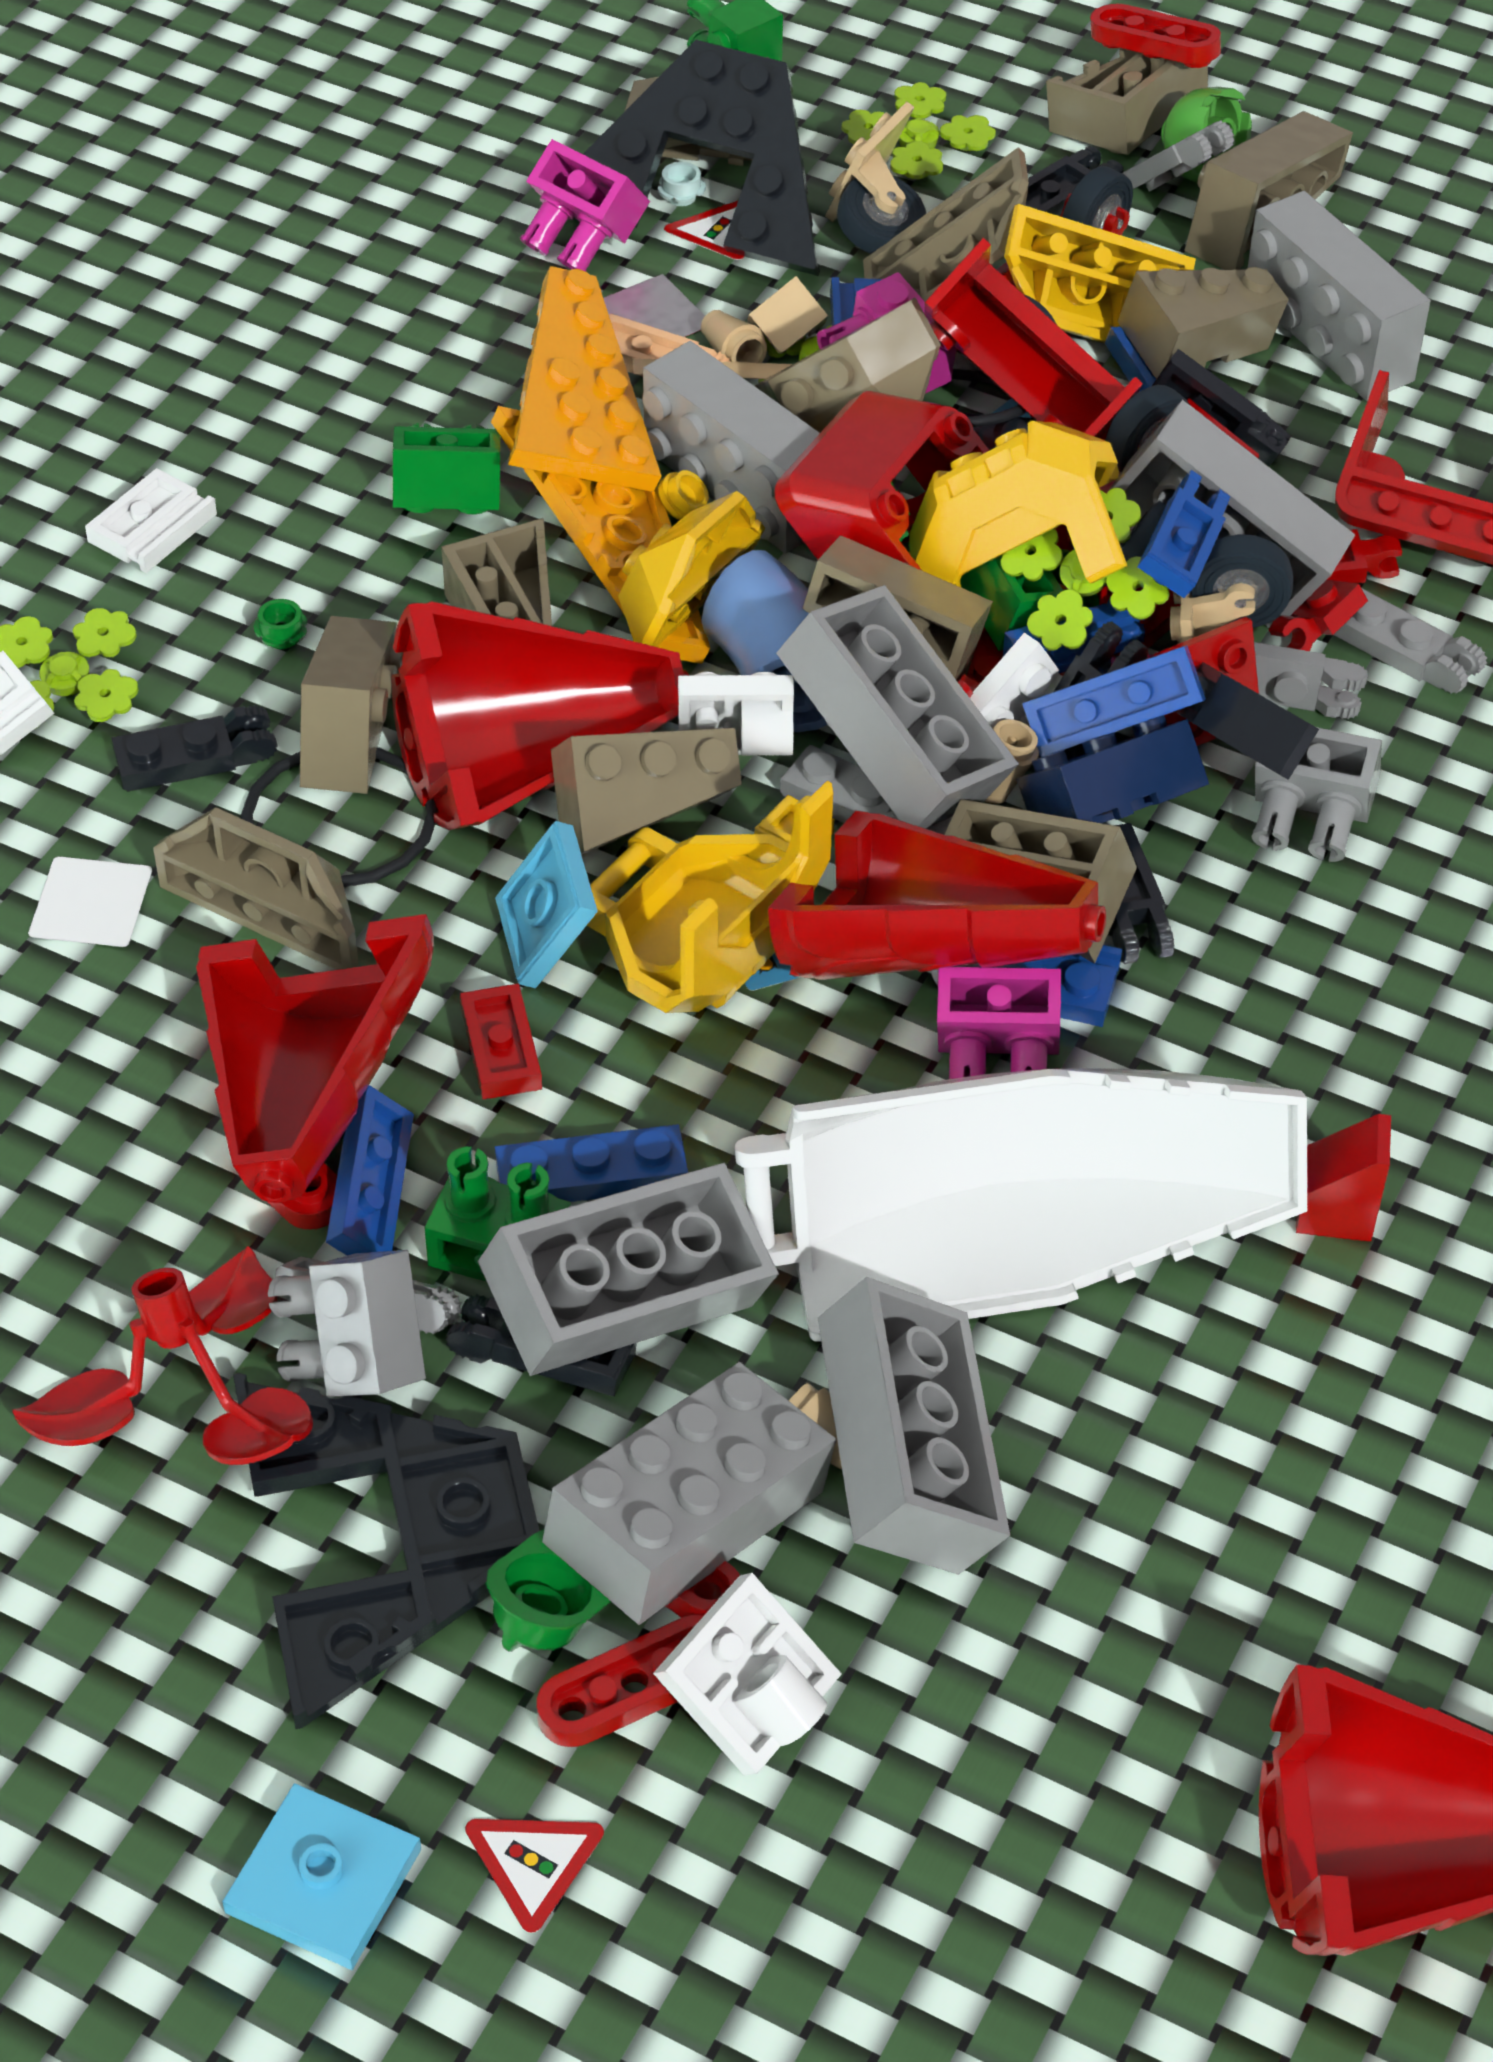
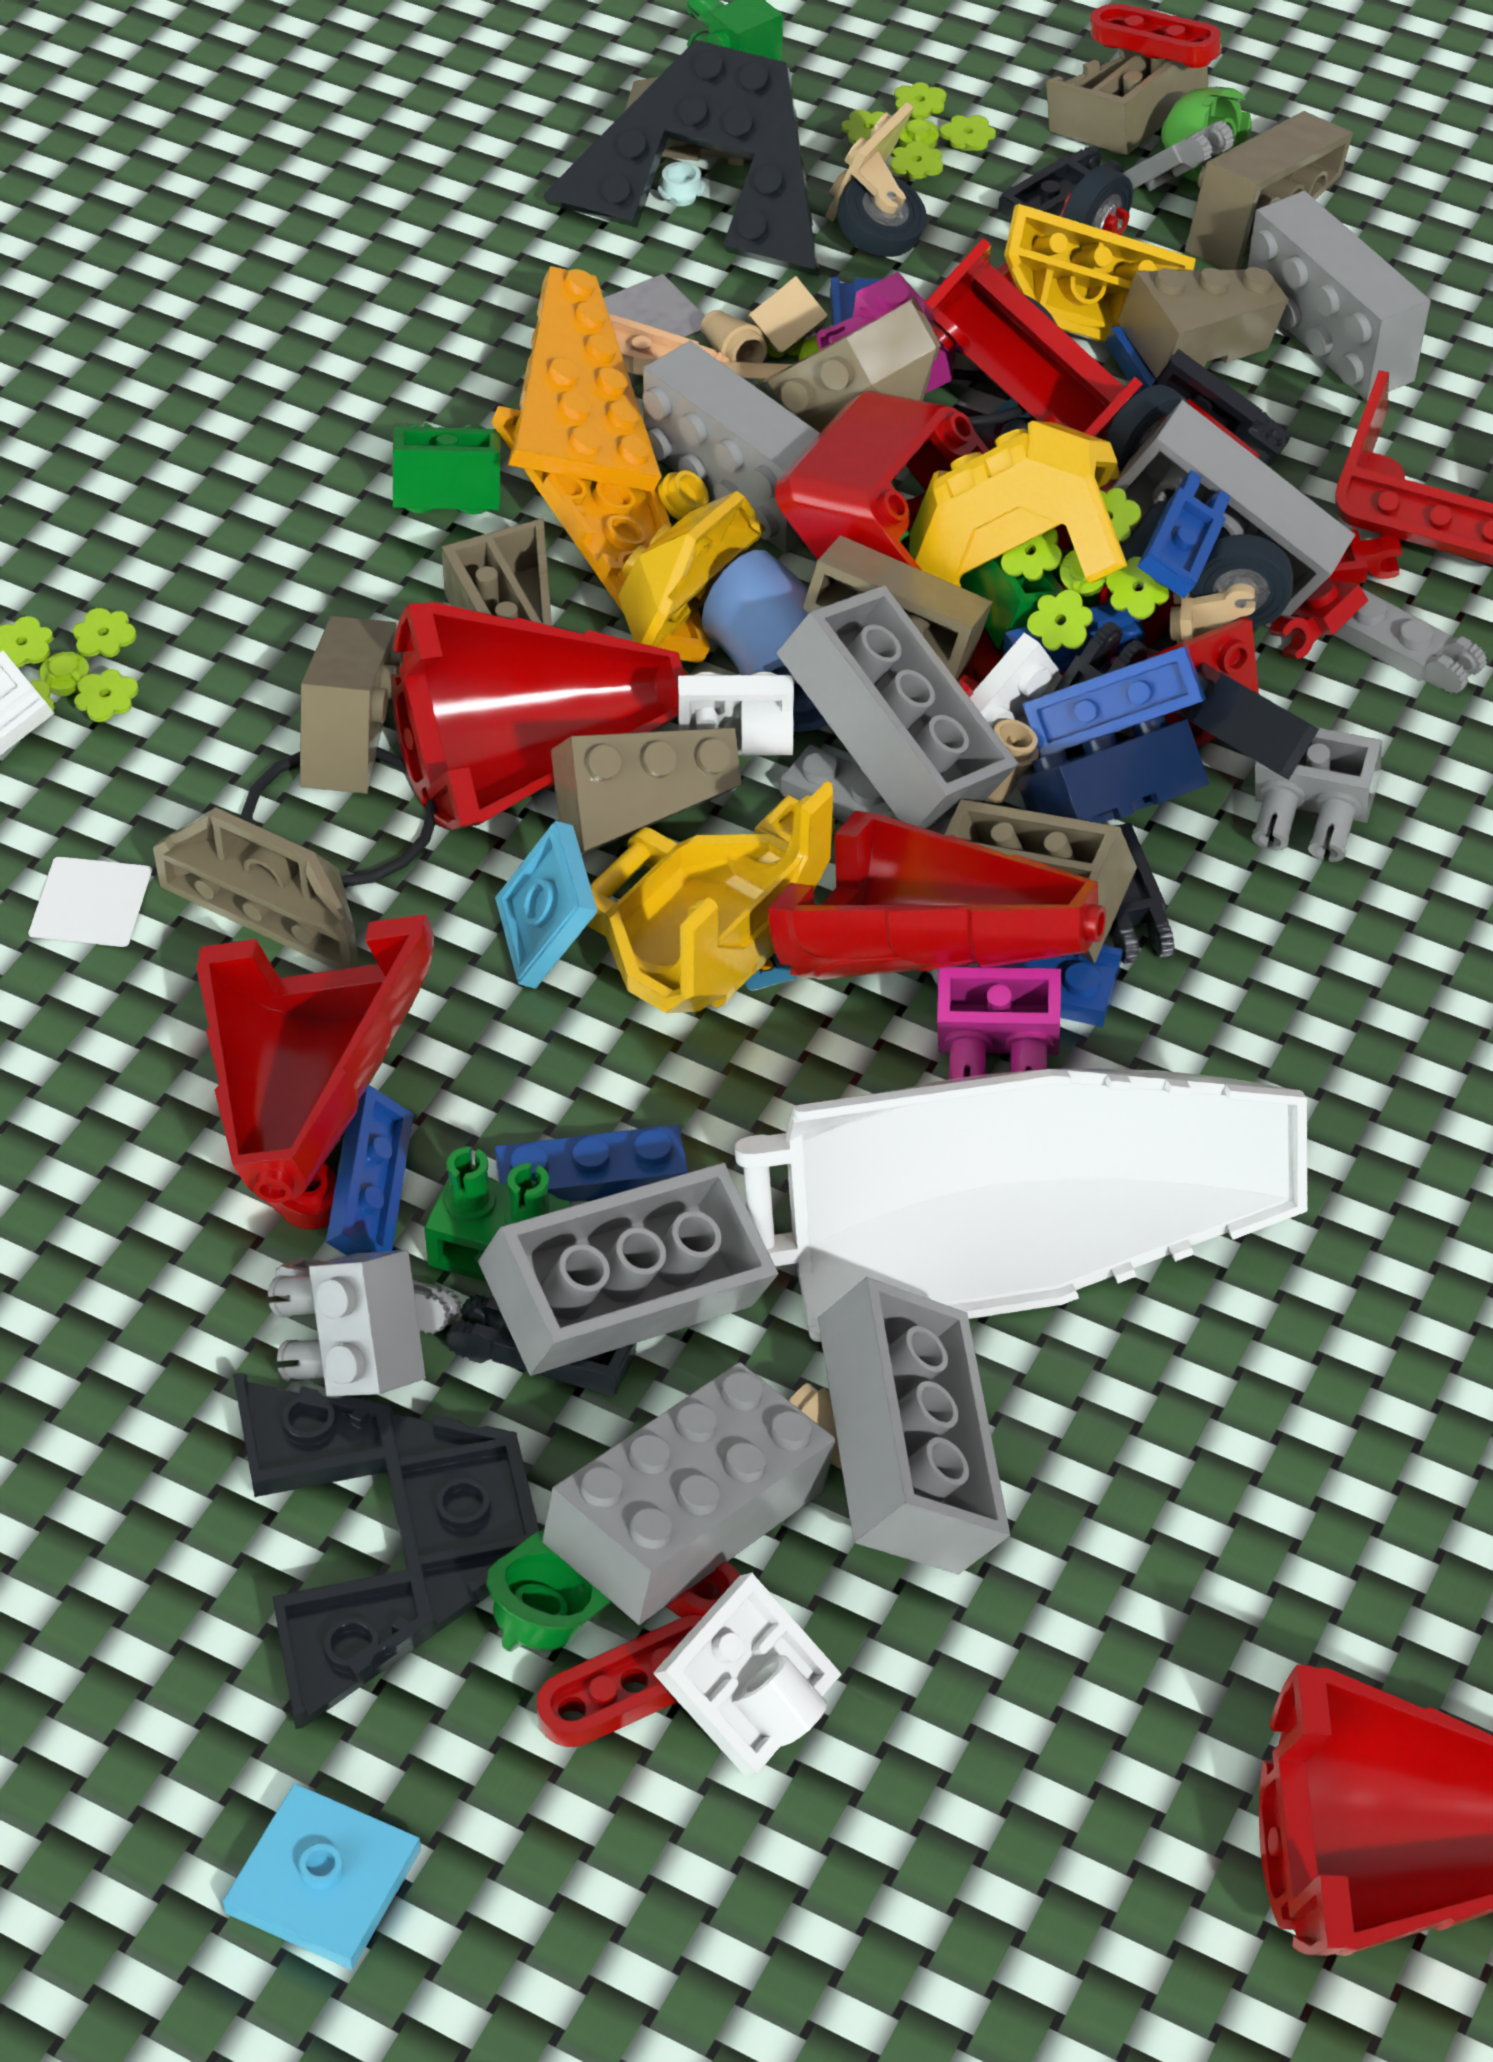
(150, 520): white plate -> none
(194, 748): black hinge -> none
(224, 1302): red plant -> none
(280, 623): green plate -> none
(500, 1041): red plate -> none
(533, 1861): sticker -> none
(584, 190): dark pink brick -> none
(707, 229): sticker -> none
(949, 232): dark tan wedge -> none
(1294, 679): light grey hinge -> none
(1347, 1180): red slope -> none

